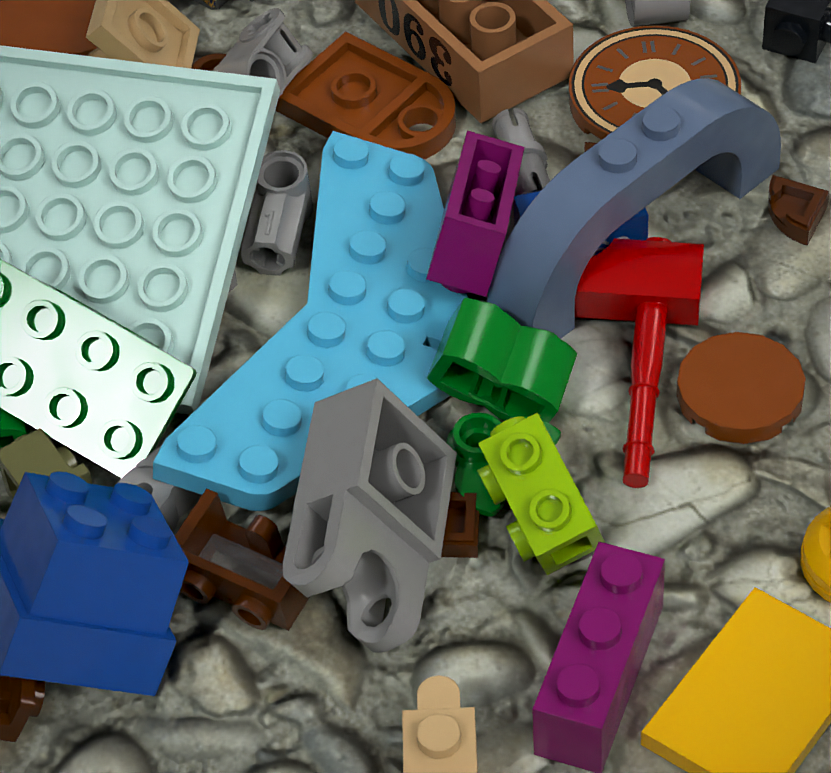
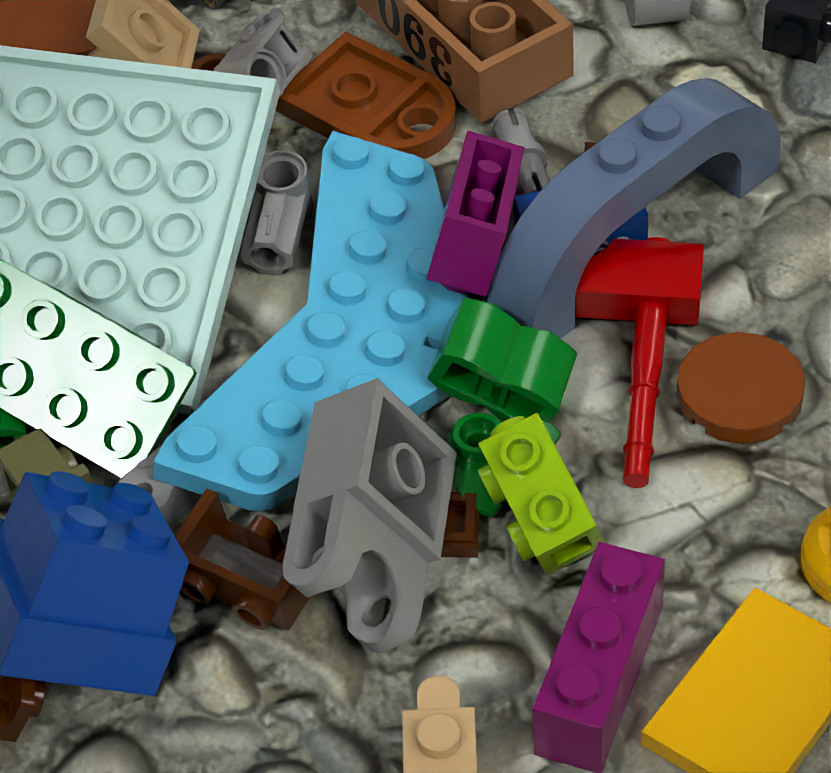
(635, 68): tile -> none
(796, 208): reddish brown tile -> none

